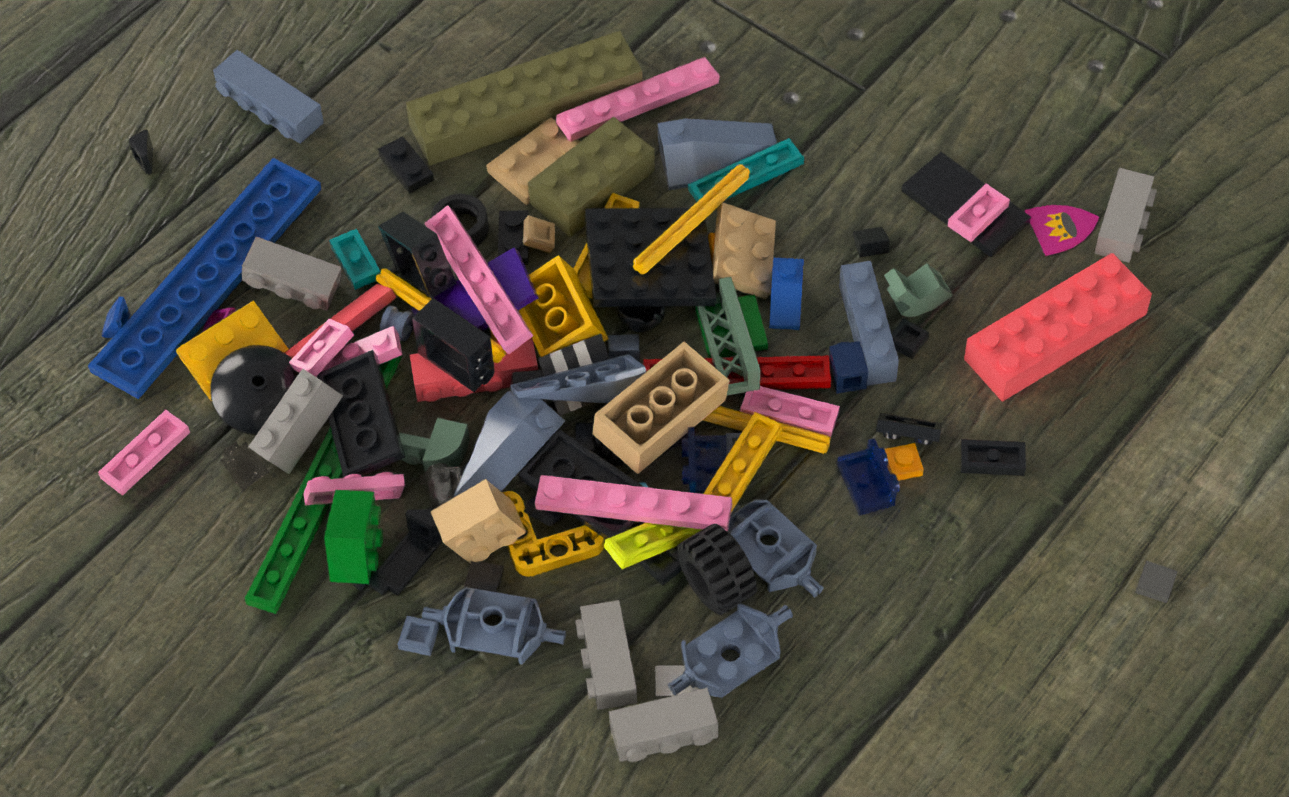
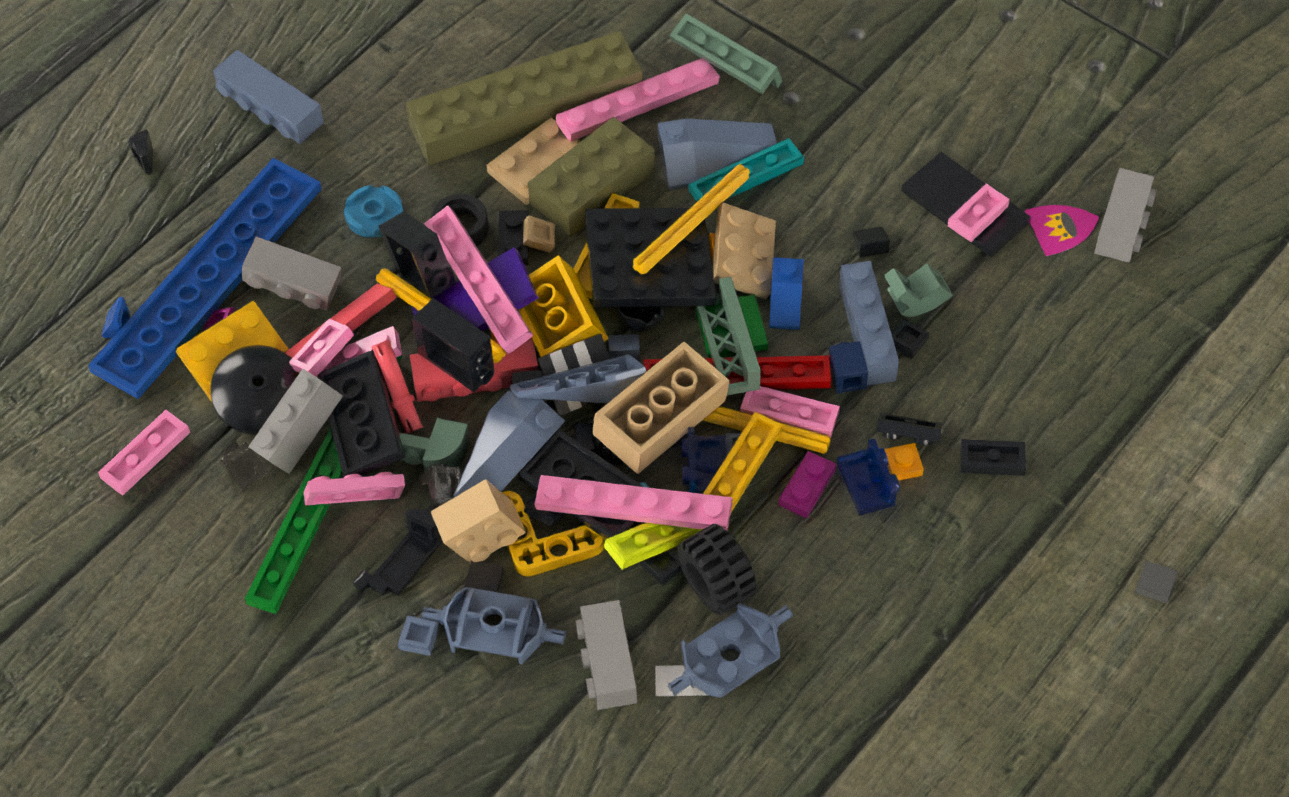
(353, 536): green brick -> none
(355, 258): teal plate -> none
(370, 208): none -> dark azure tile
(397, 387): none -> coral pin
(401, 321): sand blue wheel -> none
(406, 164): black plate -> none
(663, 725): light grey brick -> none
(725, 54): none -> sand green fence
(779, 564): sand blue plate -> none
(807, 484): none -> magenta plate
(1057, 326): coral brick -> none

